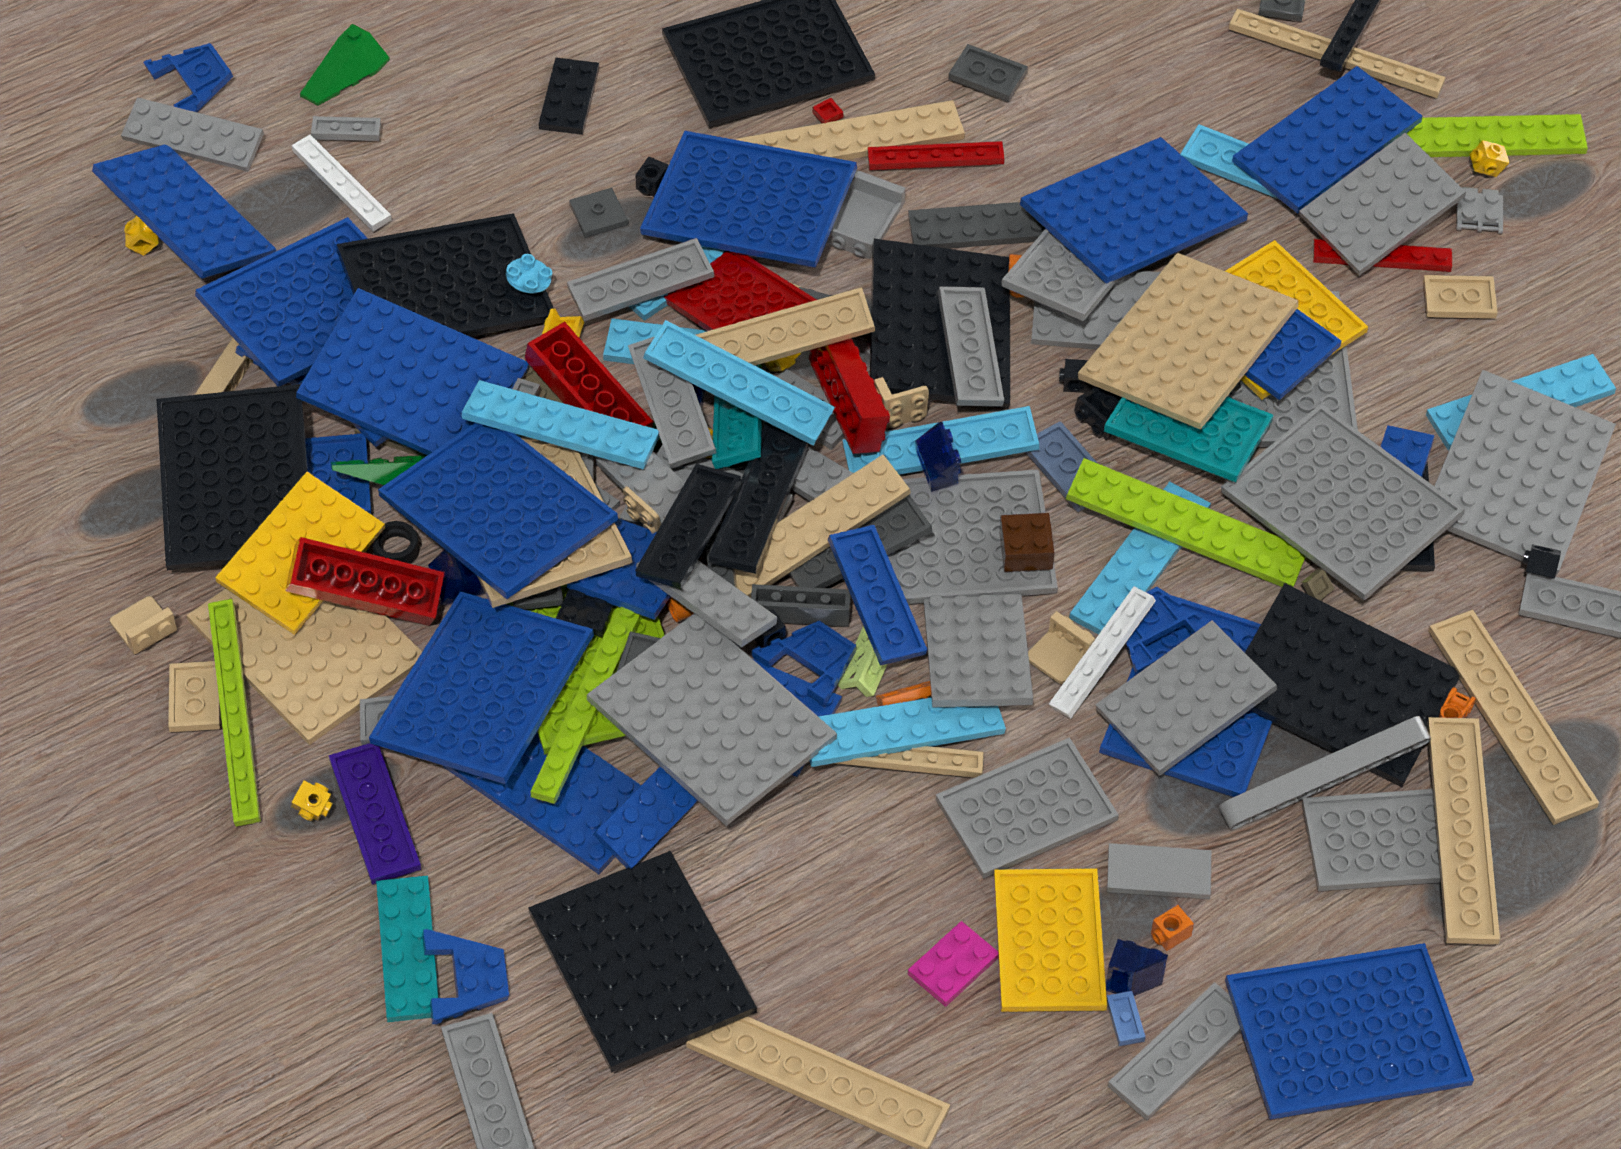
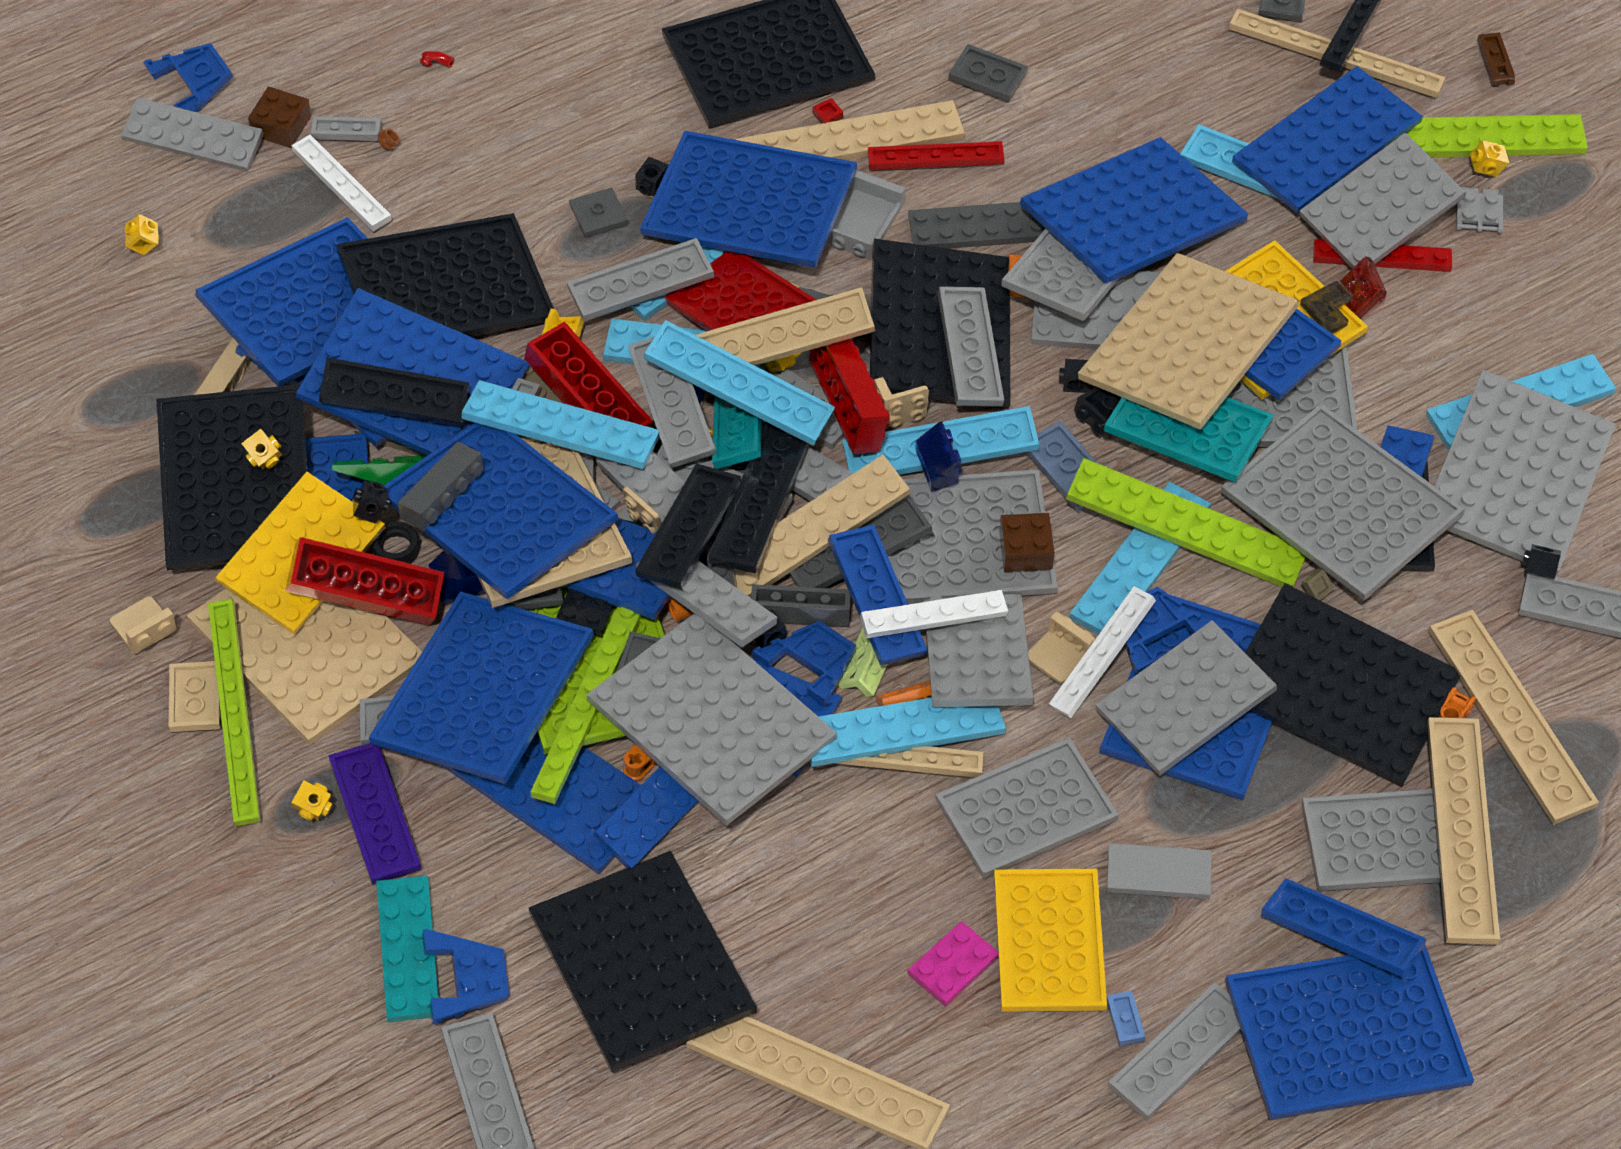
(183, 210): blue plate -> none
(256, 444): none -> yellow brick
(280, 116): none -> reddish brown brick
(348, 61): green wedge -> none
(370, 501): none -> black brick
(388, 139): none -> dark orange plate
(393, 392): none -> black plate
(437, 56): none -> red arm
(440, 486): none -> dark grey brick
(528, 274): medium azure dish -> none
(569, 96): black plate -> none
(637, 763): none -> orange piece
(933, 614): none -> white plate
(1135, 968): clear blue slope -> none
(1175, 919): orange brick -> none
(1324, 306): none -> clear smoke plate
(1324, 773): light grey beam -> none
(1343, 927): none -> blue plate
(1366, 290): none -> clear red plate
(1460, 296): tan plate -> none
(1496, 59): none -> reddish brown plate

